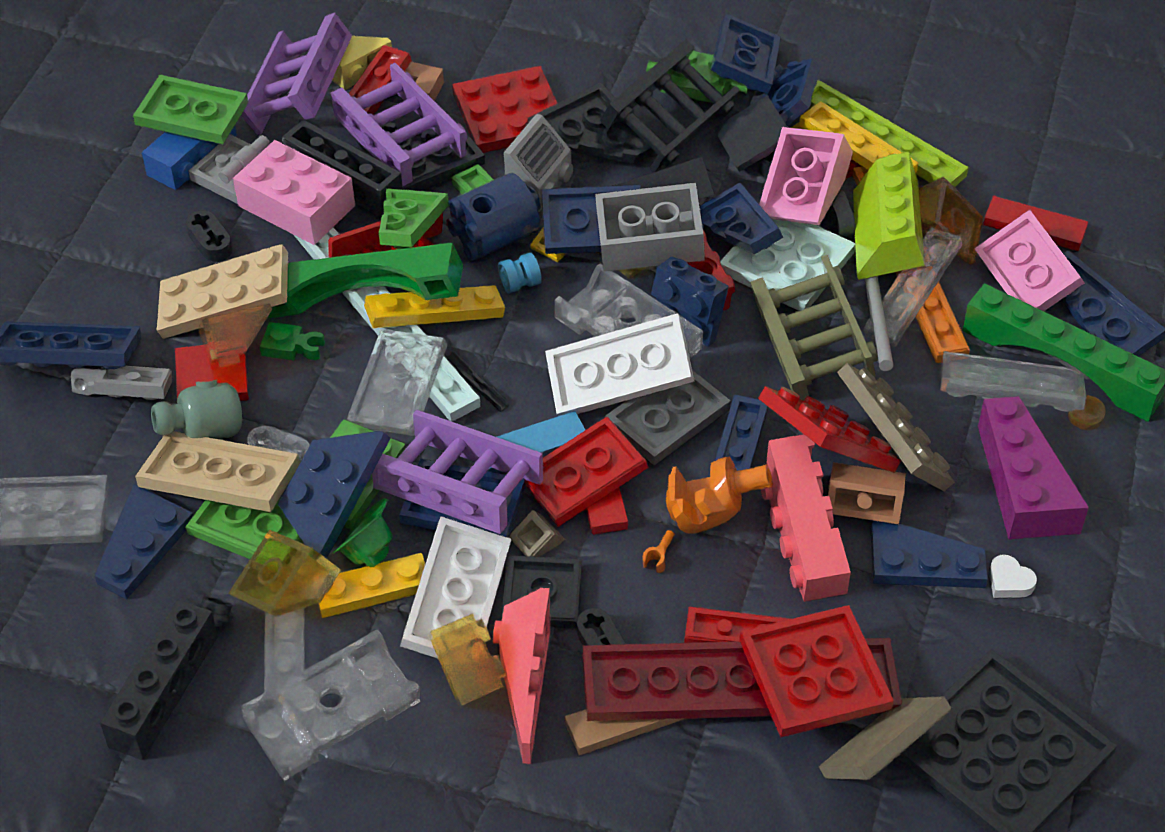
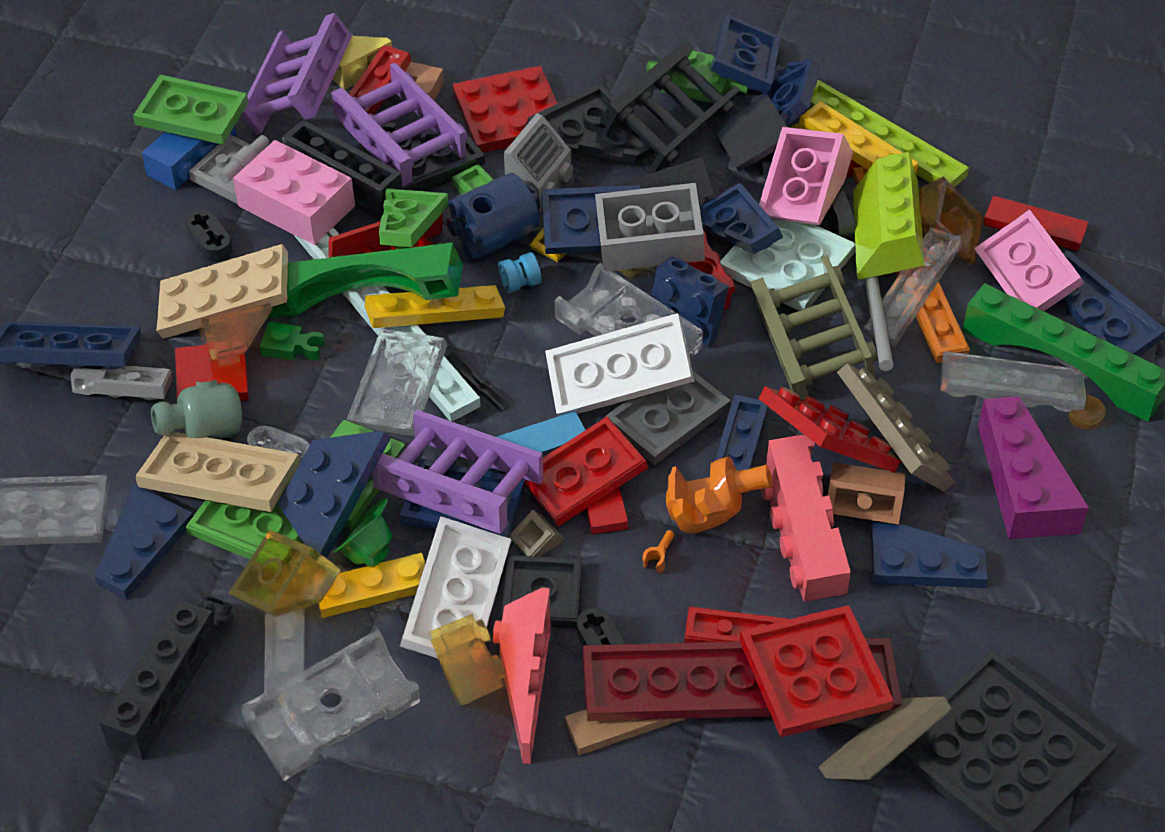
(1010, 578): white tile -> none

